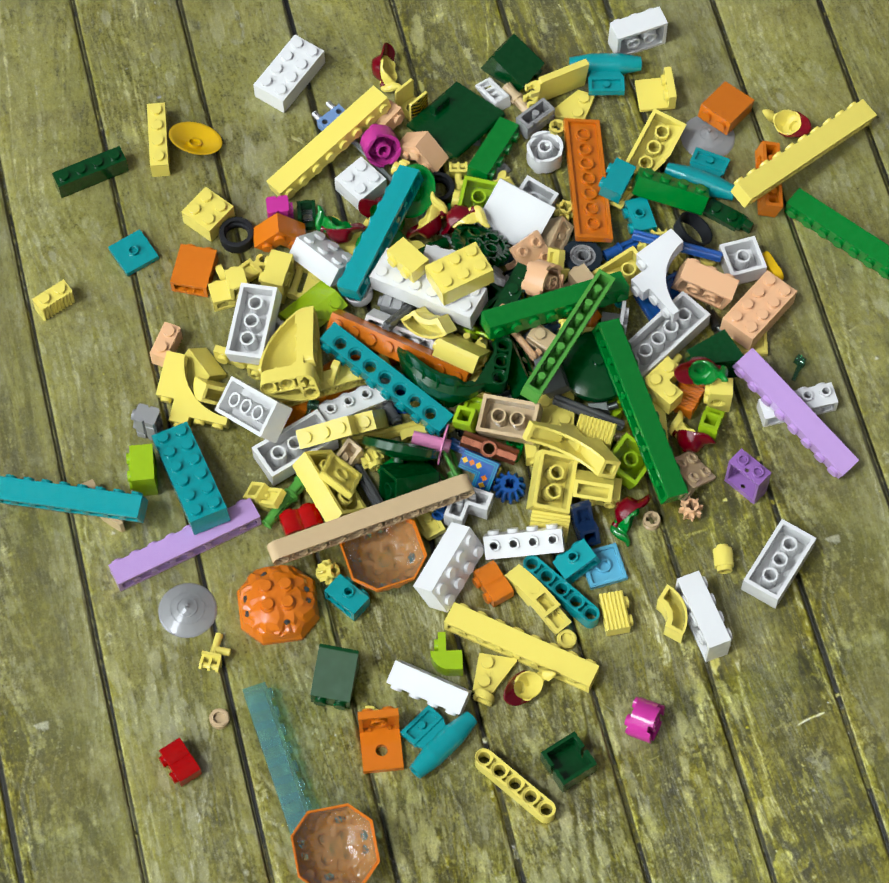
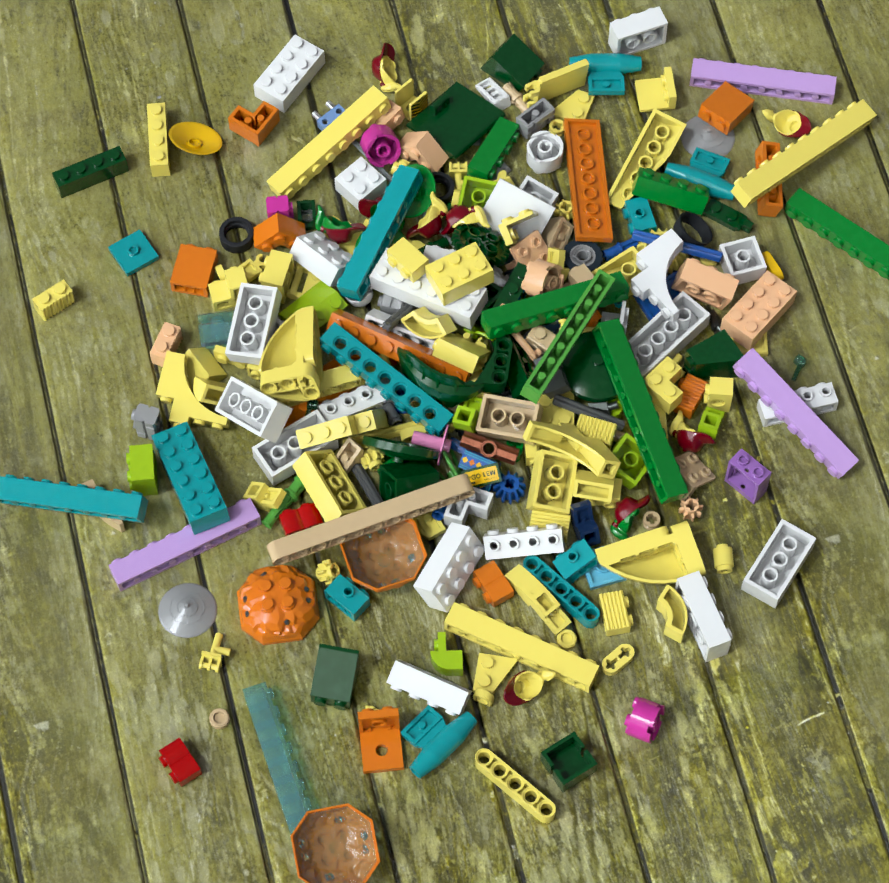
(207, 213): light yellow brick -> none
(214, 328): none -> clear light blue slope
(254, 125): none -> orange brick
(336, 368): light yellow tile -> none
(340, 475): light yellow tile -> none
(484, 474): none -> tile
(508, 233): none -> light yellow bracket
(617, 180): teal brick -> none
(620, 663): none -> light yellow beam
(654, 555): none -> light yellow panel
(700, 371): green hair -> none
(764, 81): none -> lavender brick

